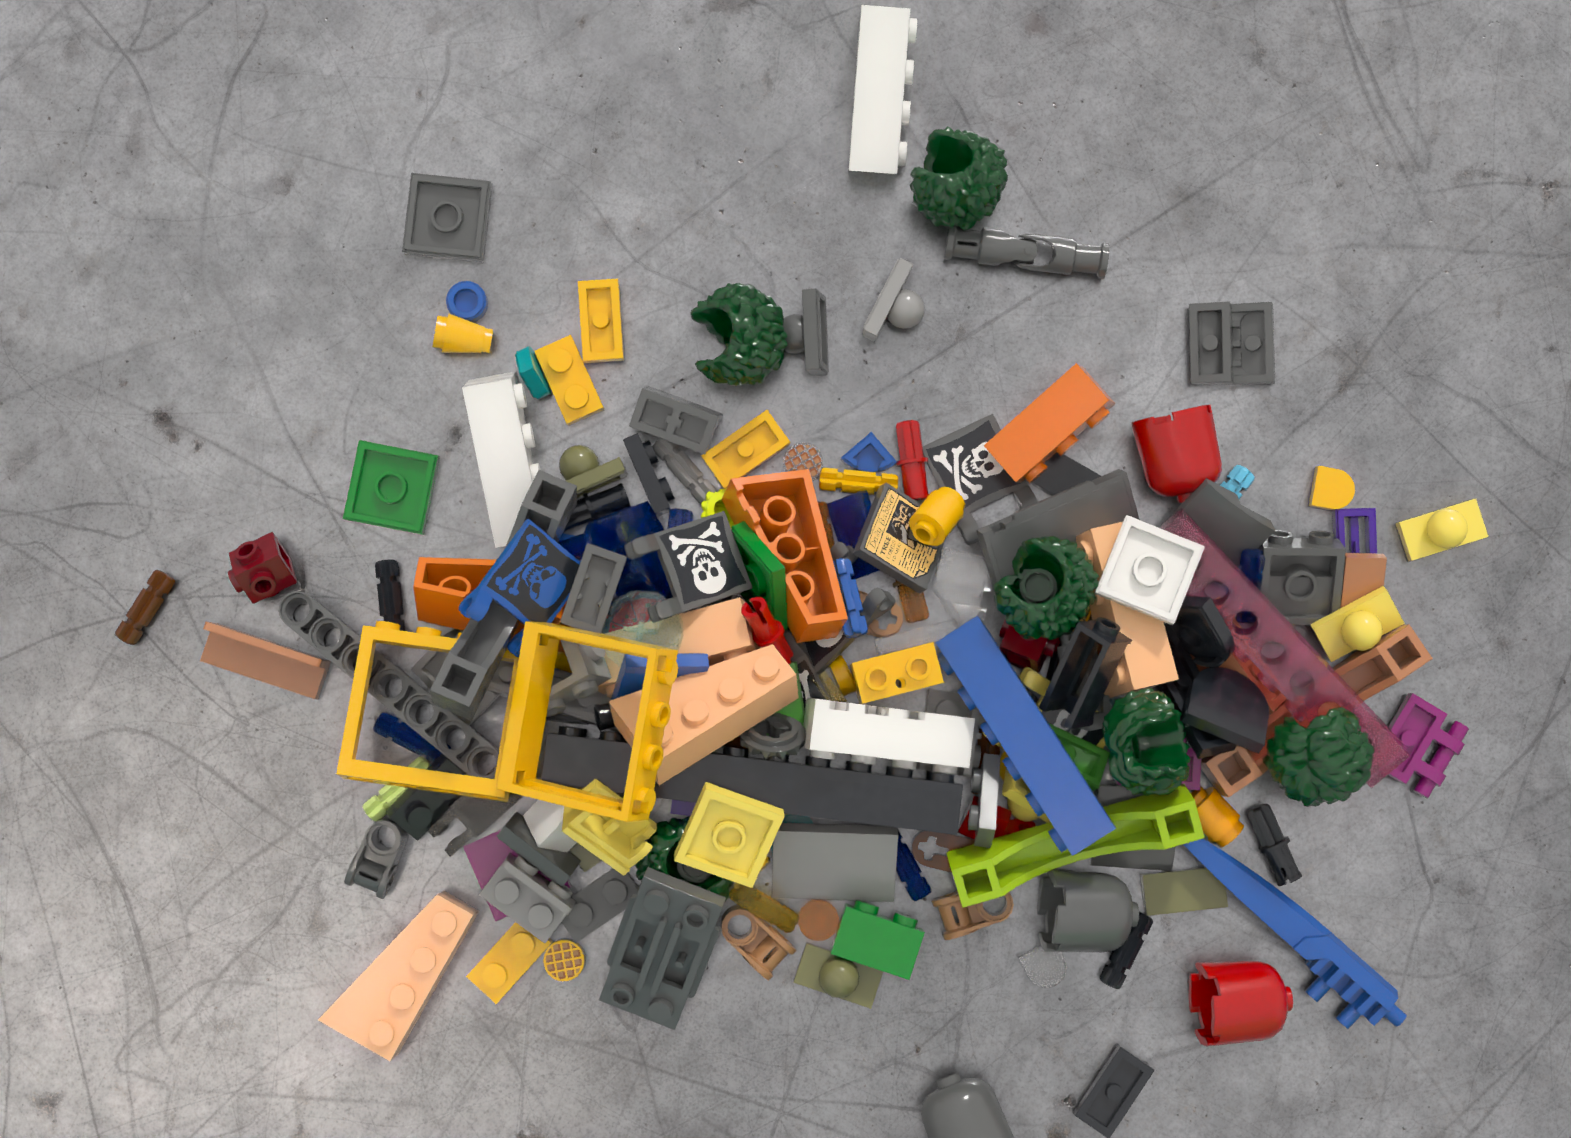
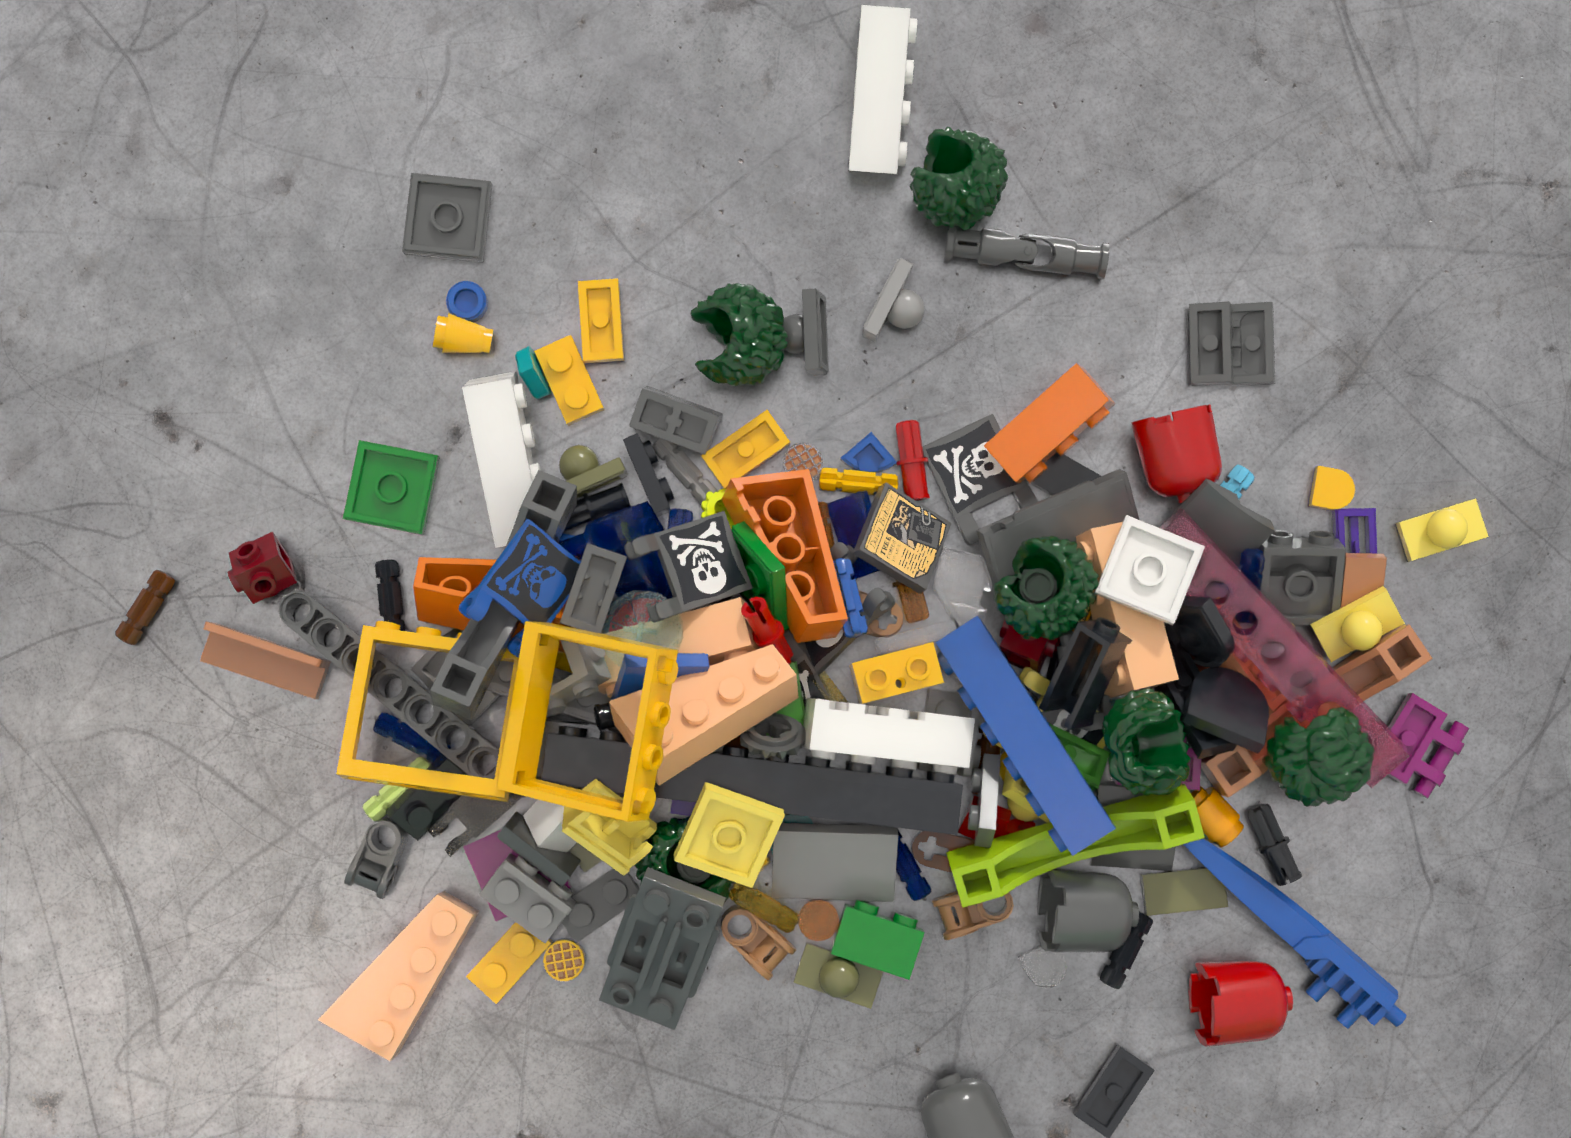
(842, 676): yellow tile -> none
(937, 516): yellow brick -> none

